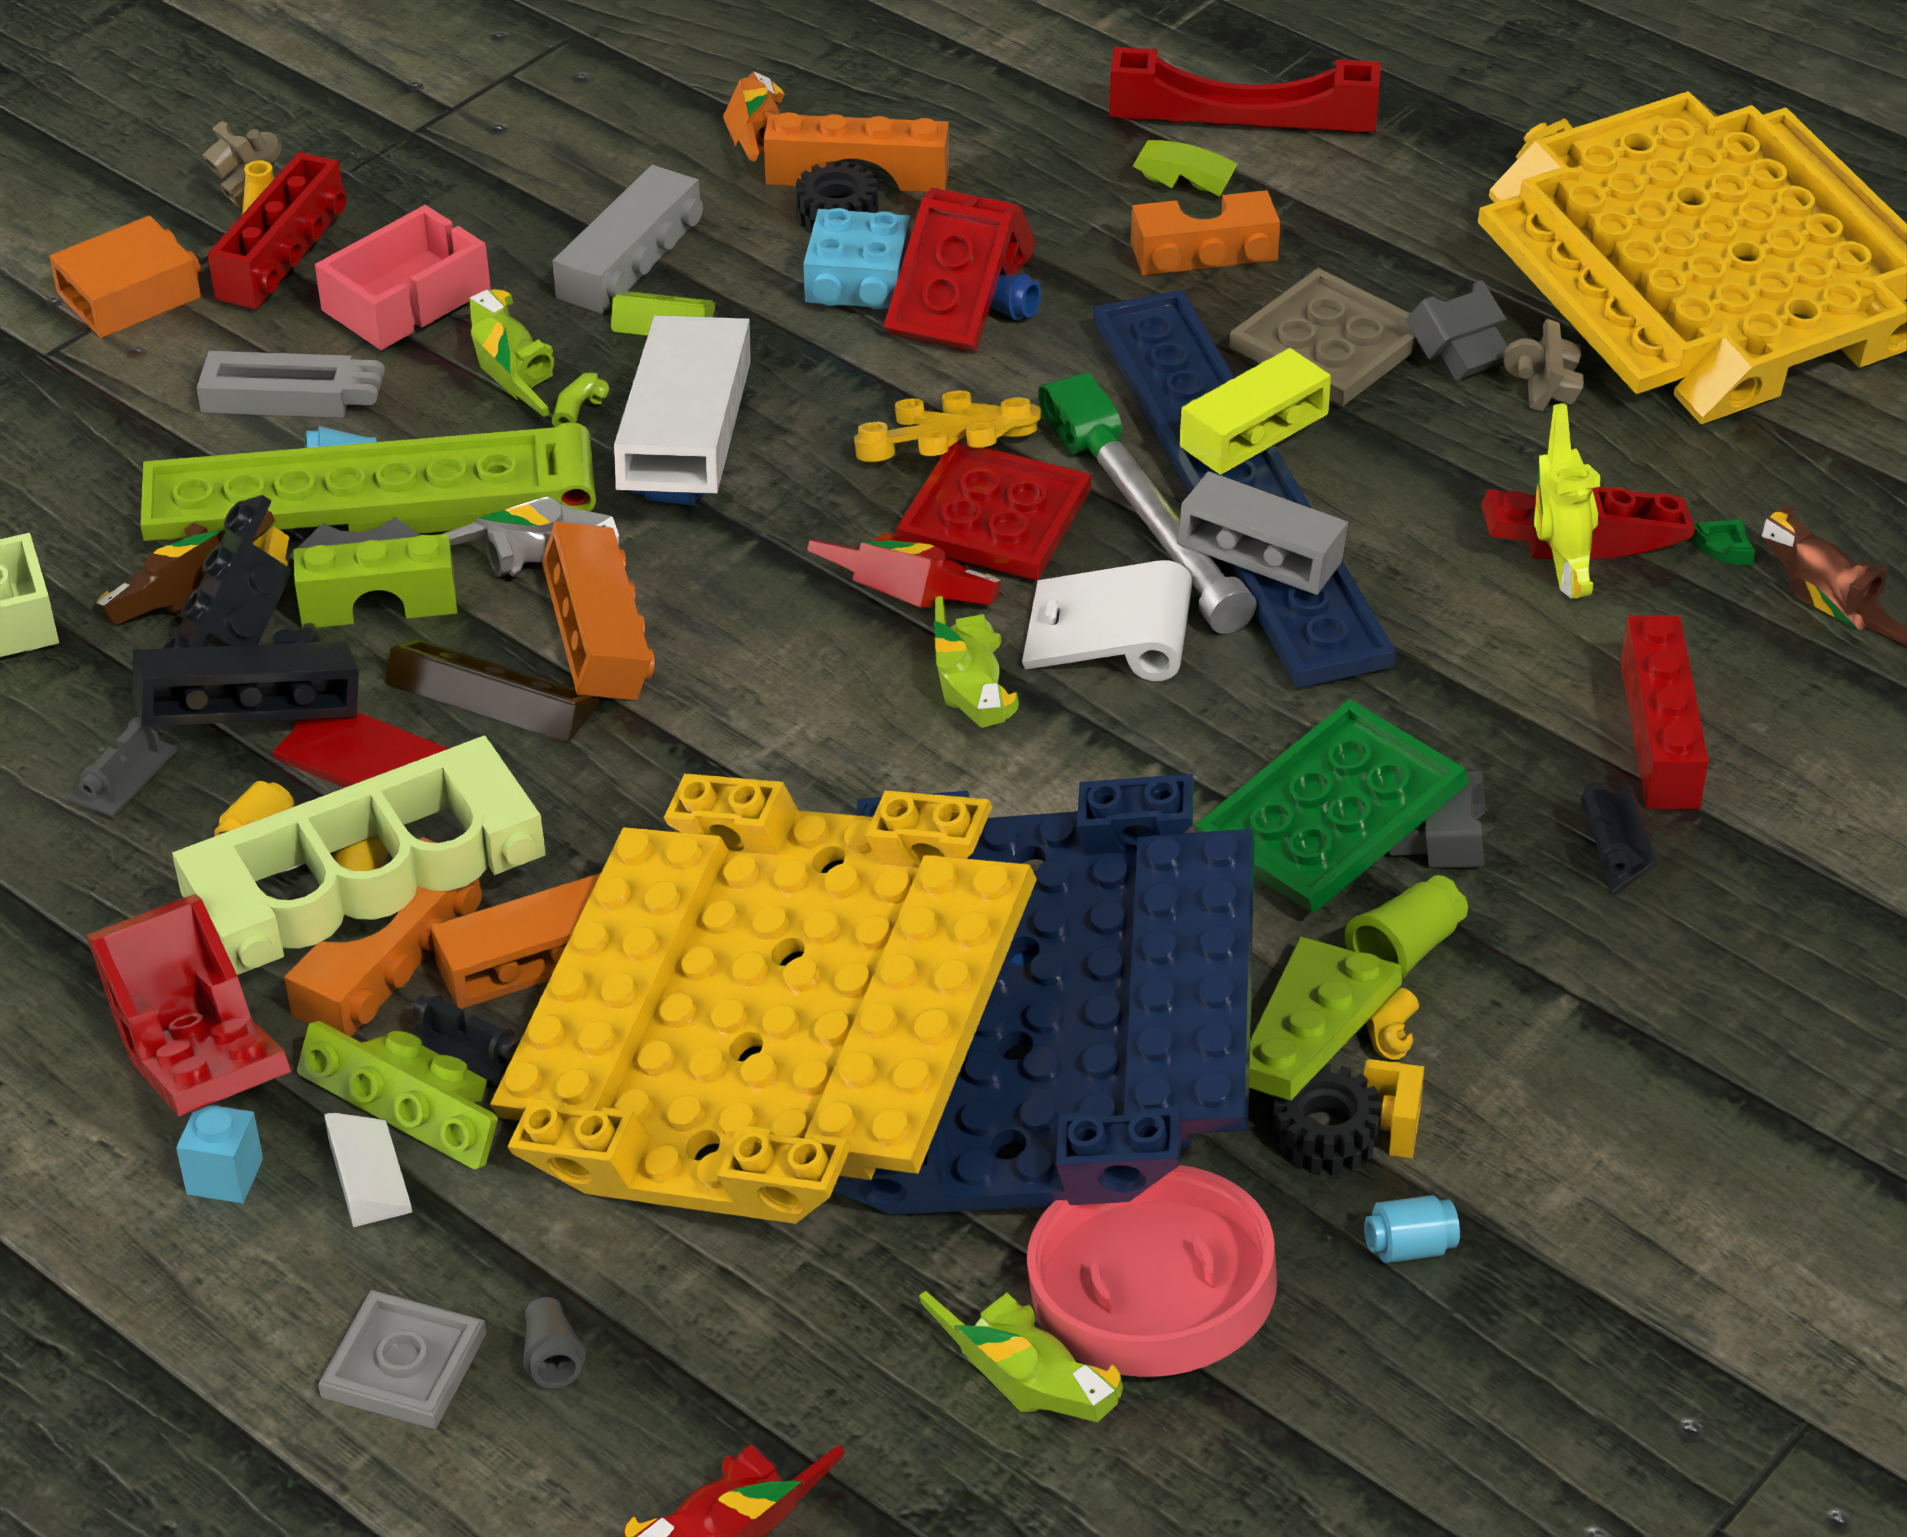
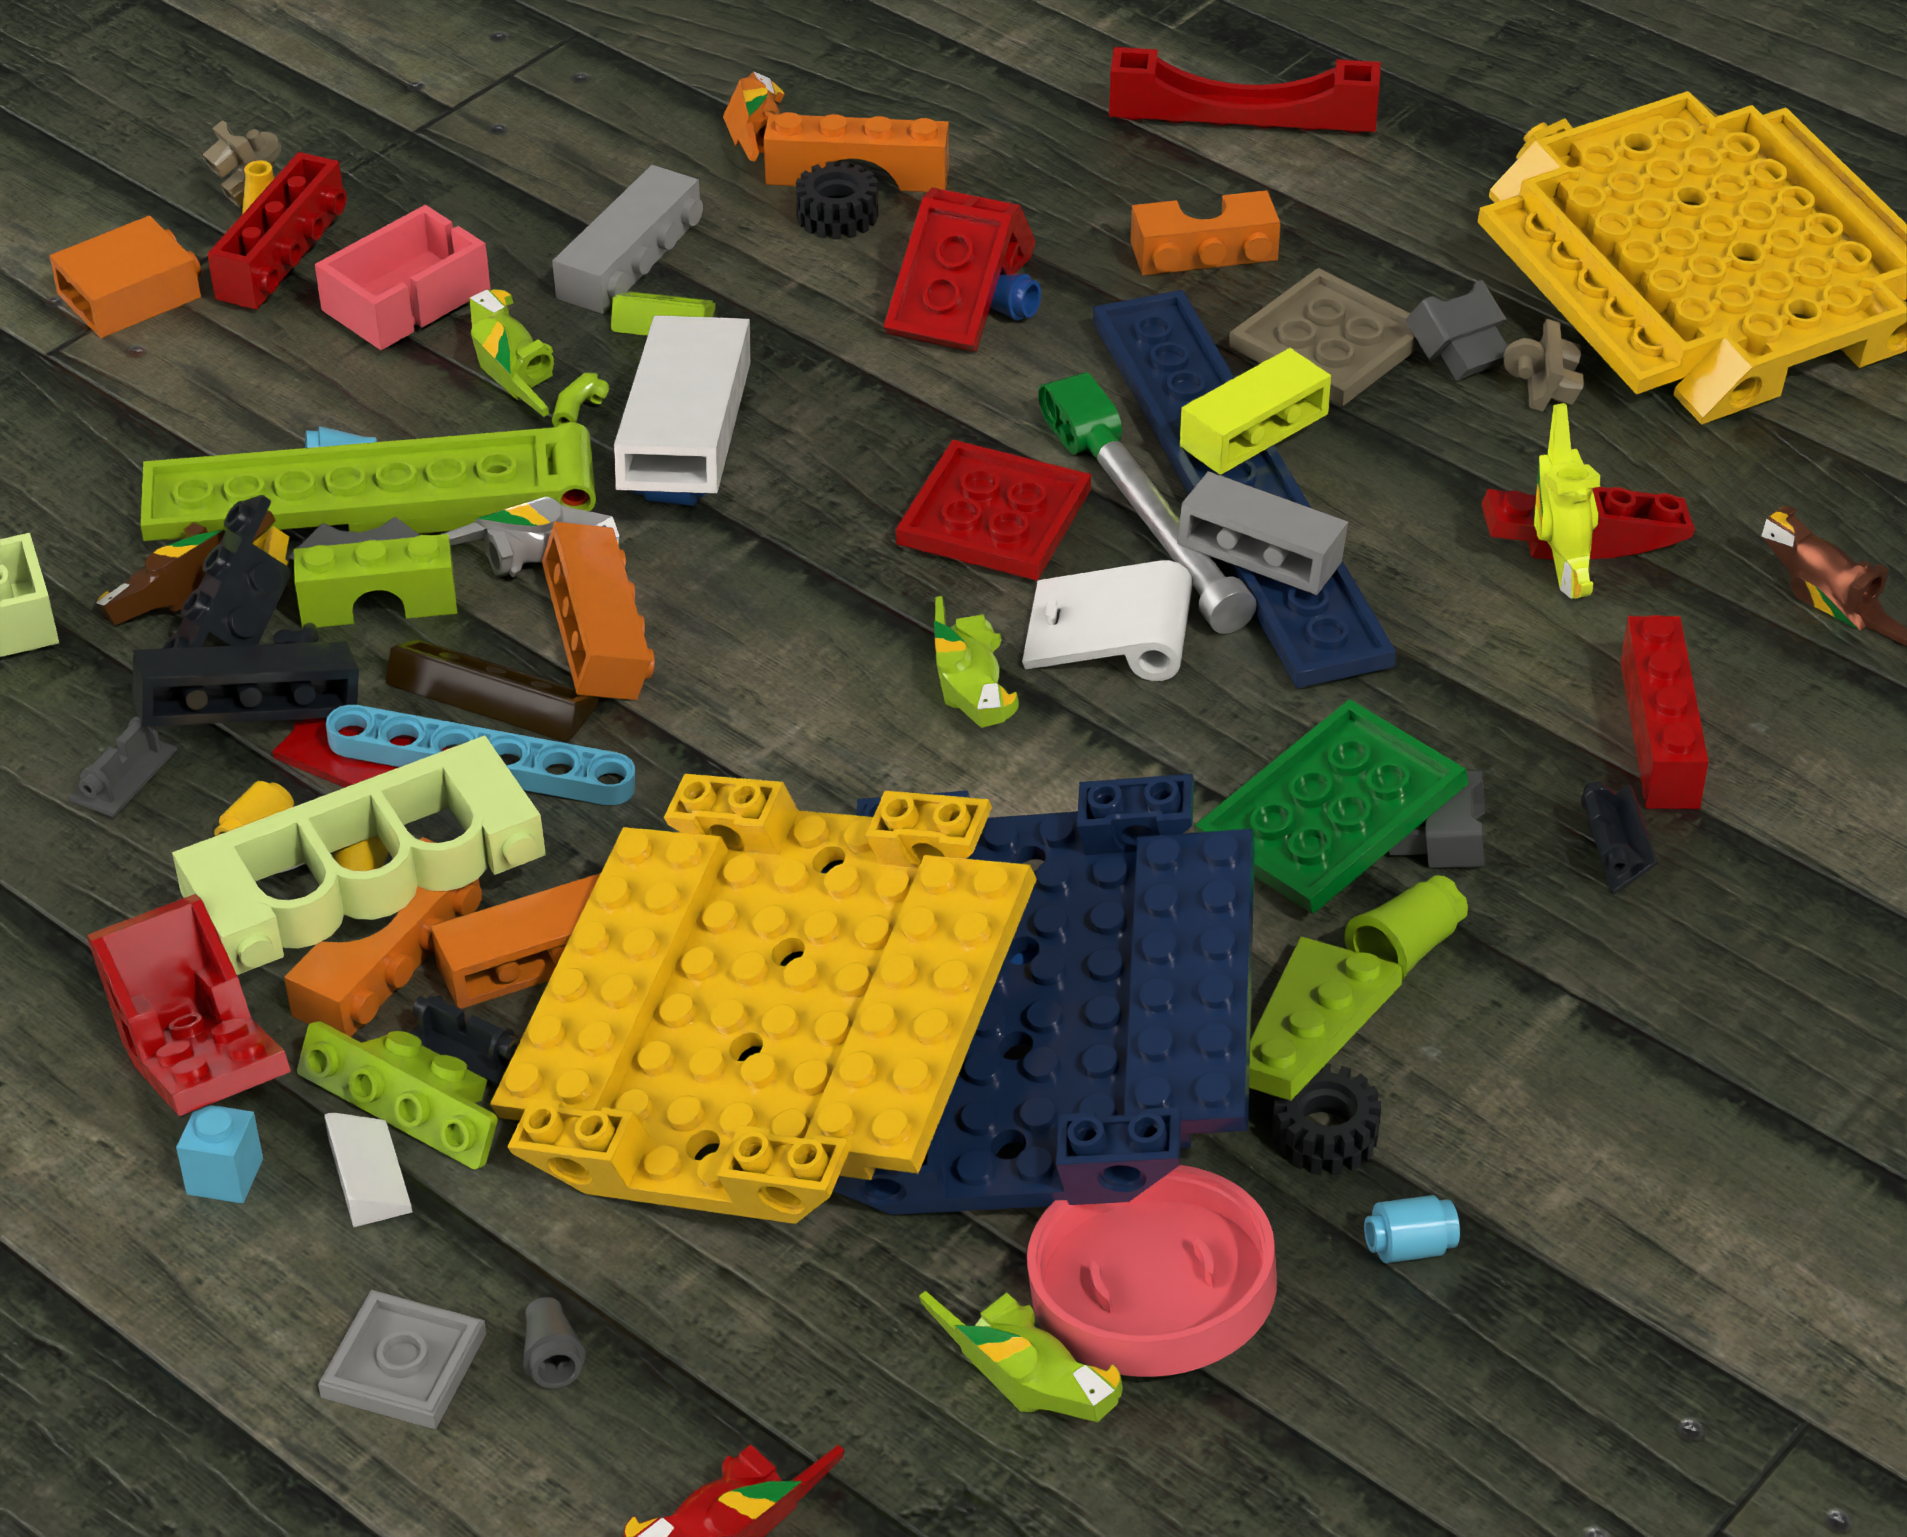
(286, 383): light grey hinge -> none
(529, 771): none -> medium azure beam
(855, 257): medium azure brick -> none
(910, 571): animal -> none
(938, 430): yellow plant -> none
(1167, 160): lime slope -> none
(1387, 1025): yellow arm -> none
(1401, 1100): yellow bracket -> none
(1724, 541): green tile -> none

